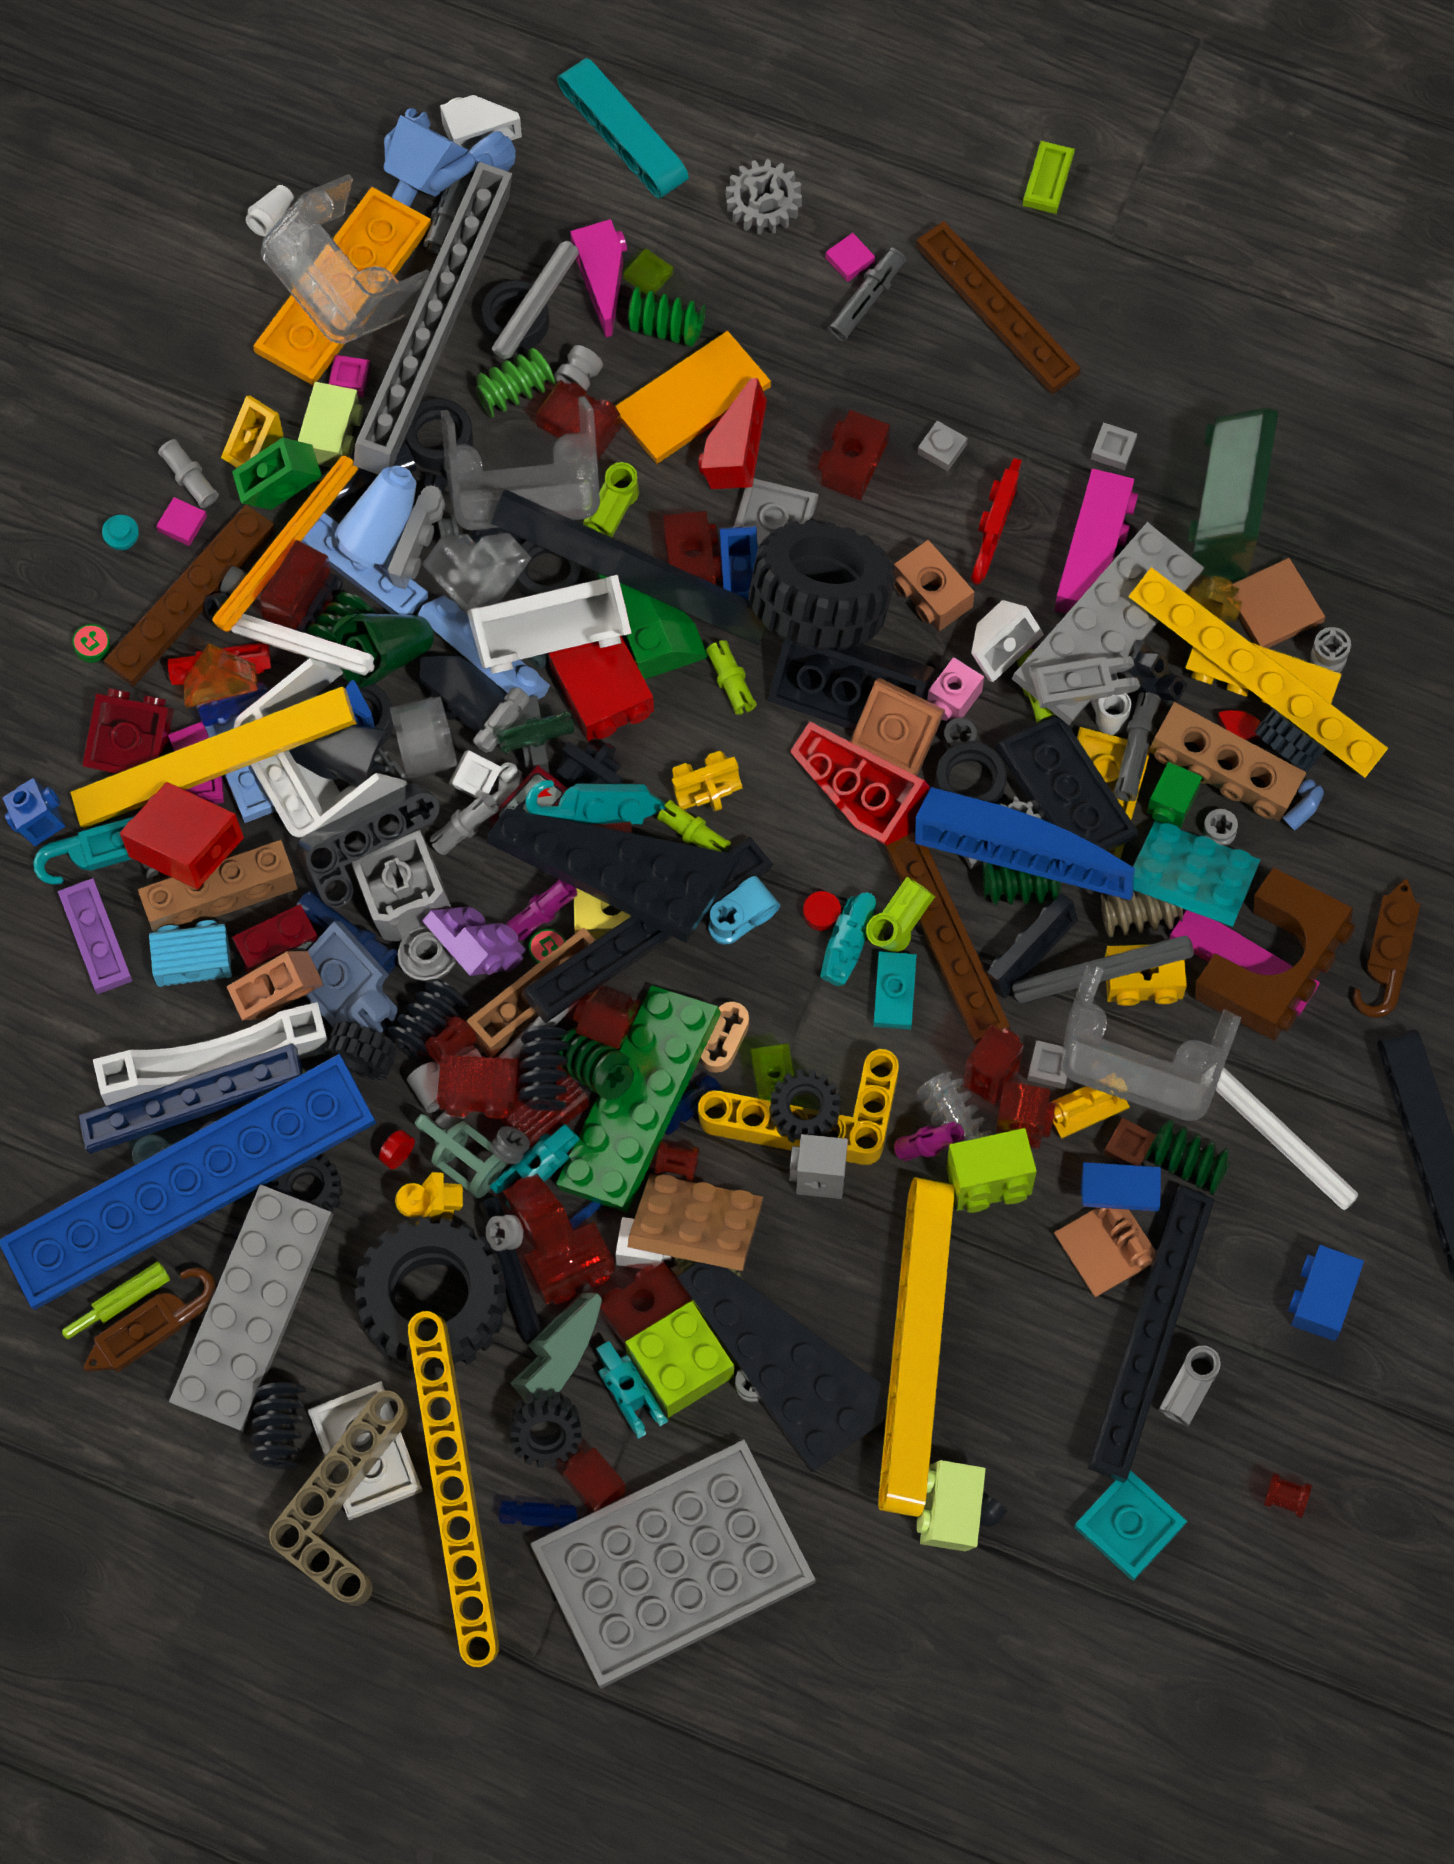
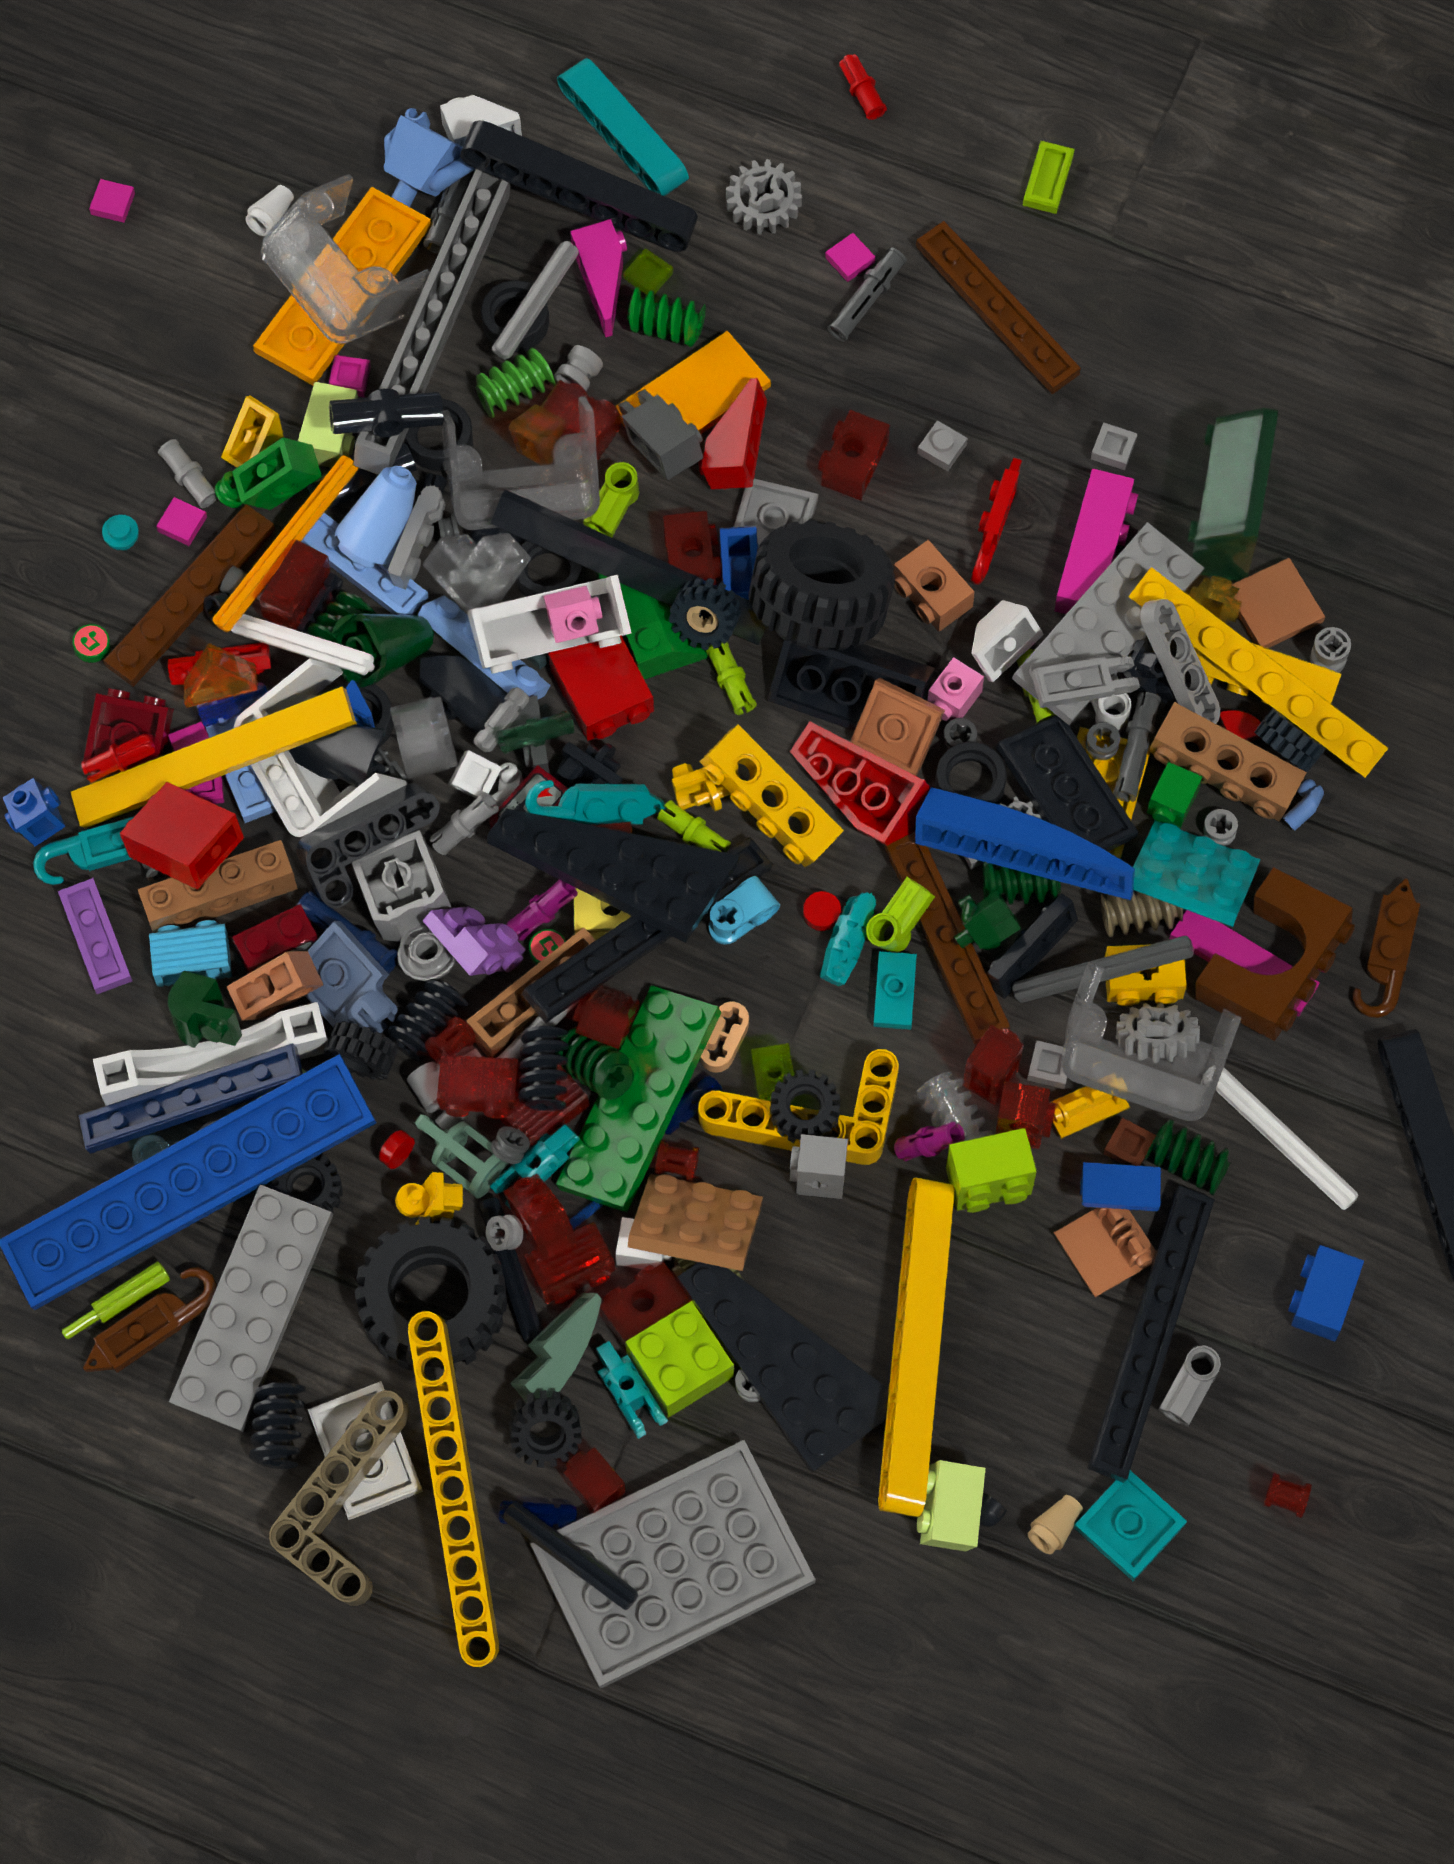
(112, 200): none -> dark pink tile
(118, 757): none -> red axle
(199, 1011): none -> dark green brick
(227, 491): none -> green bush
(386, 413): none -> black piece
(536, 434): none -> clear orange slope
(570, 1555): none -> black axle
(572, 613): none -> bright pink brick
(578, 185): none -> black beam
(661, 434): none -> dark grey hinge
(706, 597): none -> black bush
(791, 800): none -> yellow brick
(862, 87): none -> red axle
(986, 921): none -> dark green piece
(1054, 1525): none -> tan cone
(1099, 730): none -> dark grey bush
(1158, 1032): none -> light grey gear
(1161, 626): none -> light grey beam

